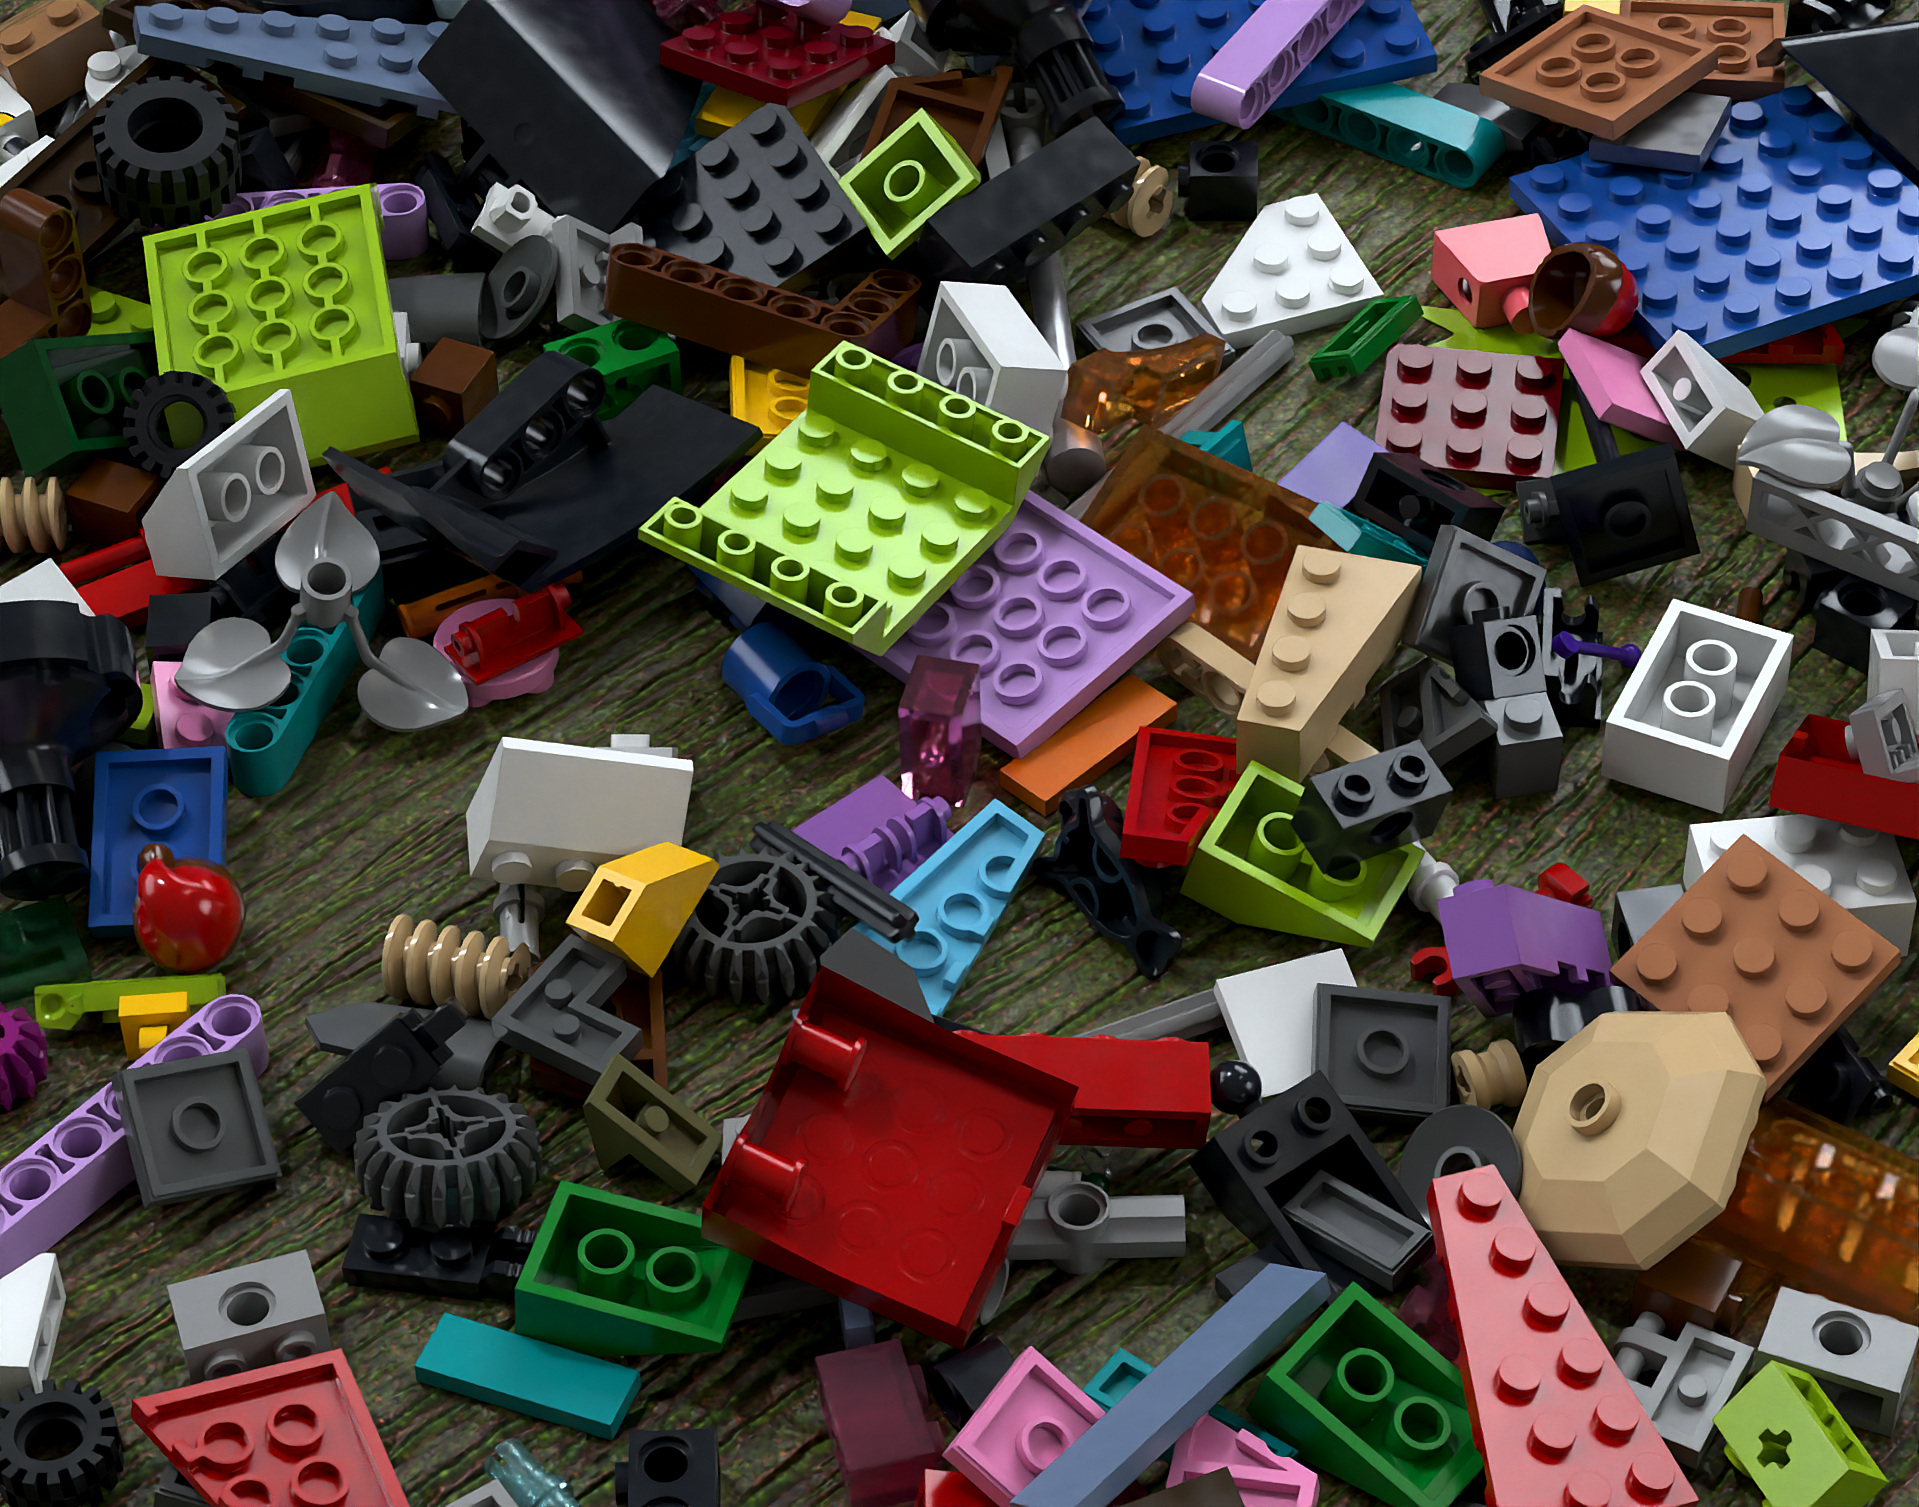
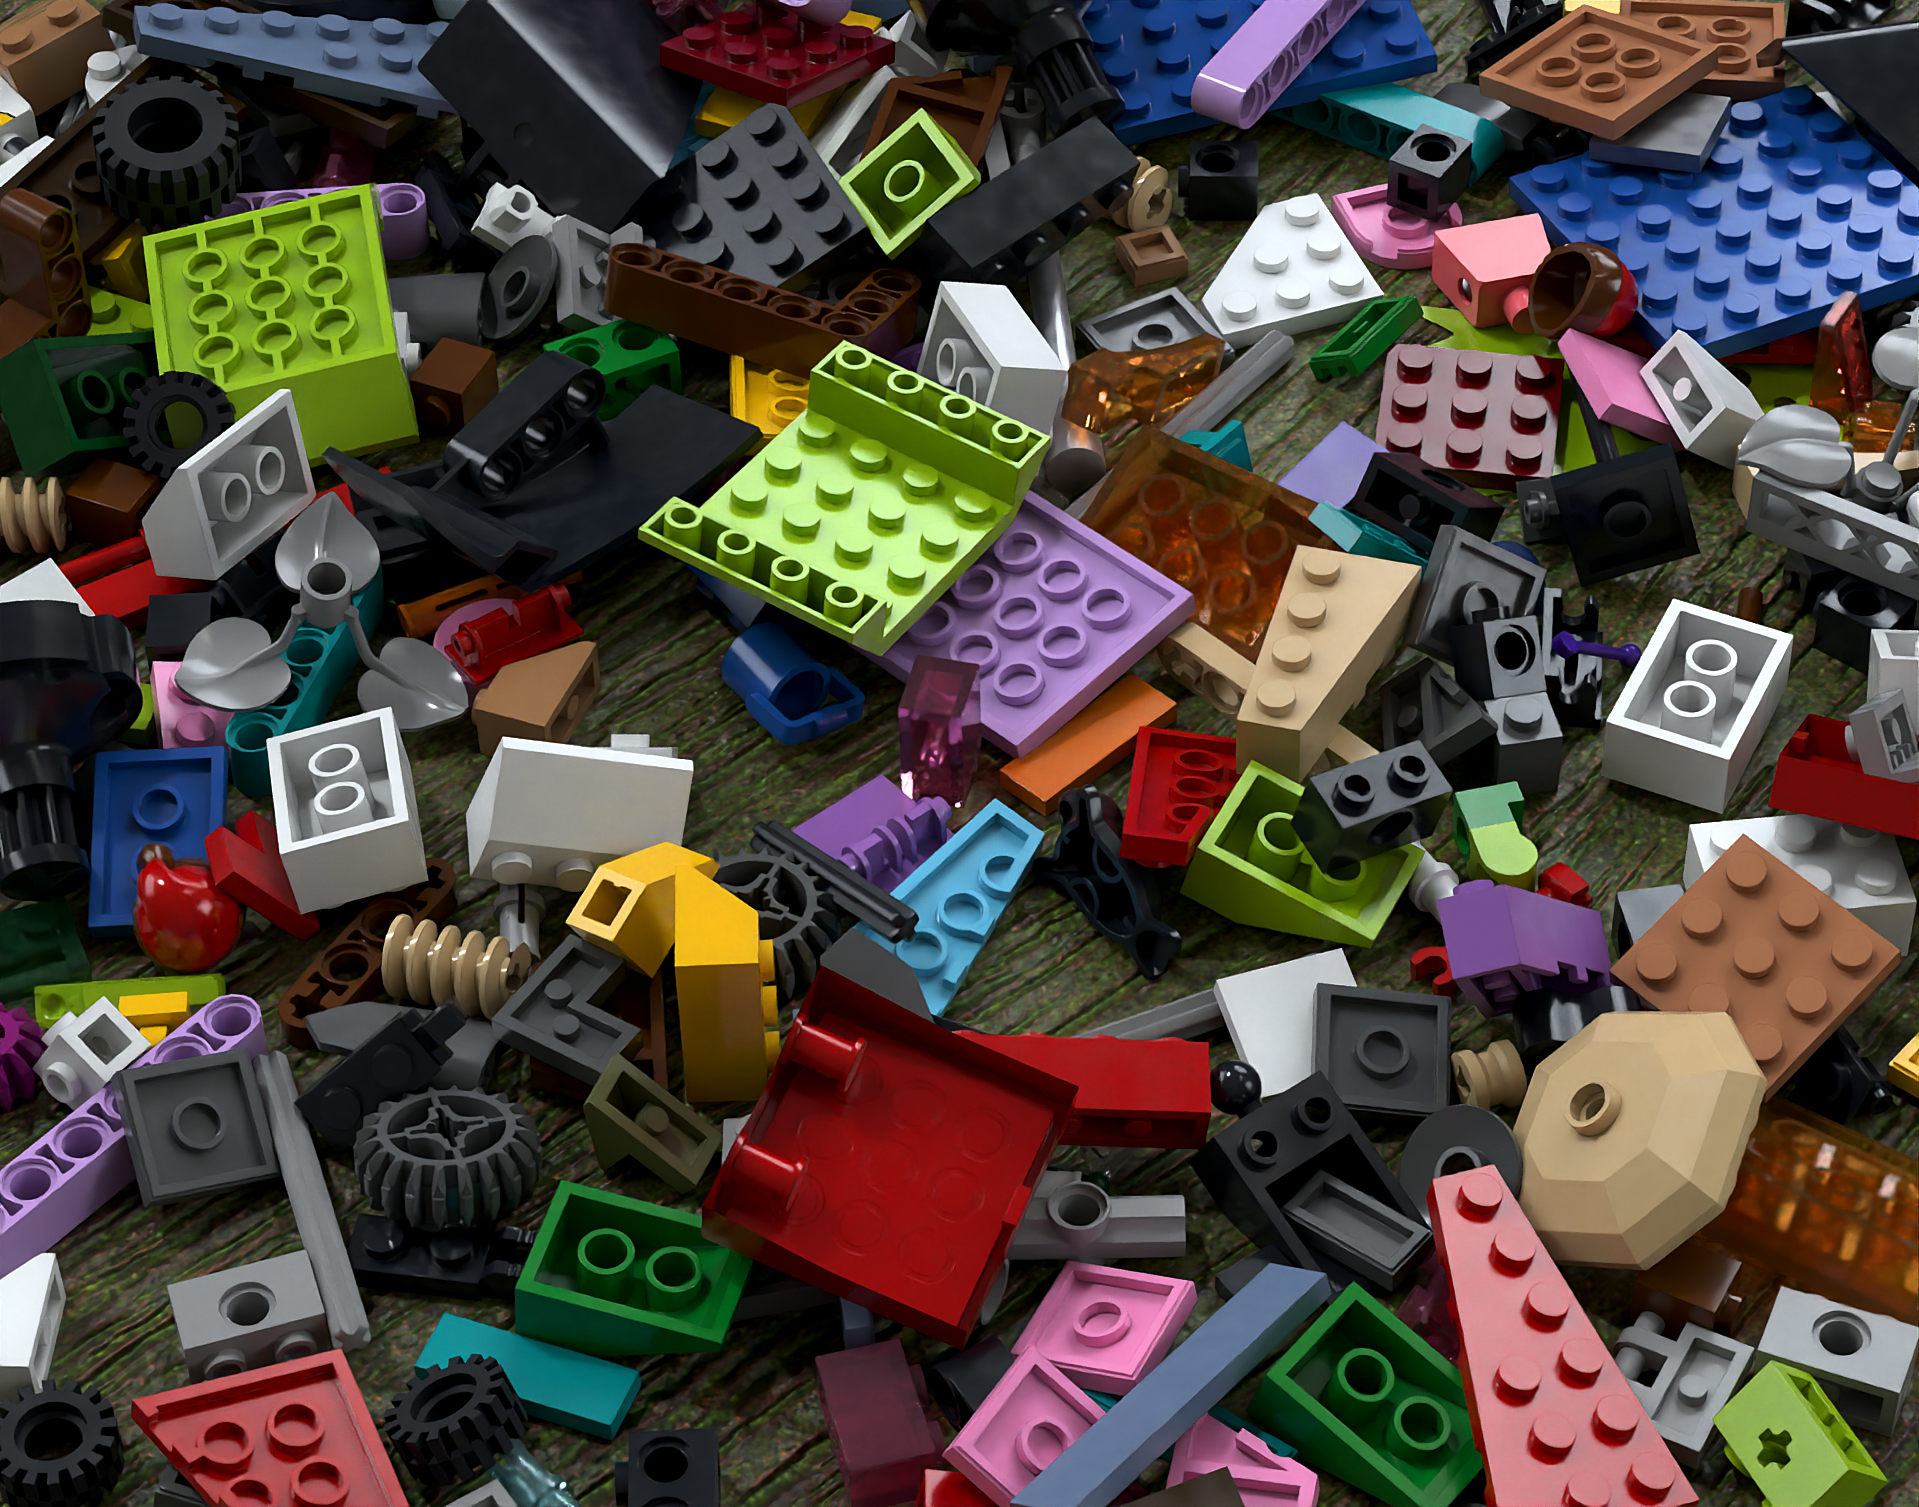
(88, 1052): none -> white brick
(126, 263): none -> yellow tile
(254, 873): none -> red tile
(311, 1203): none -> light grey axle
(346, 810): none -> white brick
(360, 948): none -> reddish brown beam
(455, 1420): none -> black tyre
(538, 697): none -> medium nougat slope
(722, 992): none -> yellow slope
(1107, 1324): none -> bright pink tile
(1151, 255): none -> medium nougat tile
(1387, 233): none -> bright pink tile
(1429, 173): none -> black brick
(1490, 838): none -> leg
(1842, 361): none -> clear red slope
(1875, 426): none -> clear orange gear

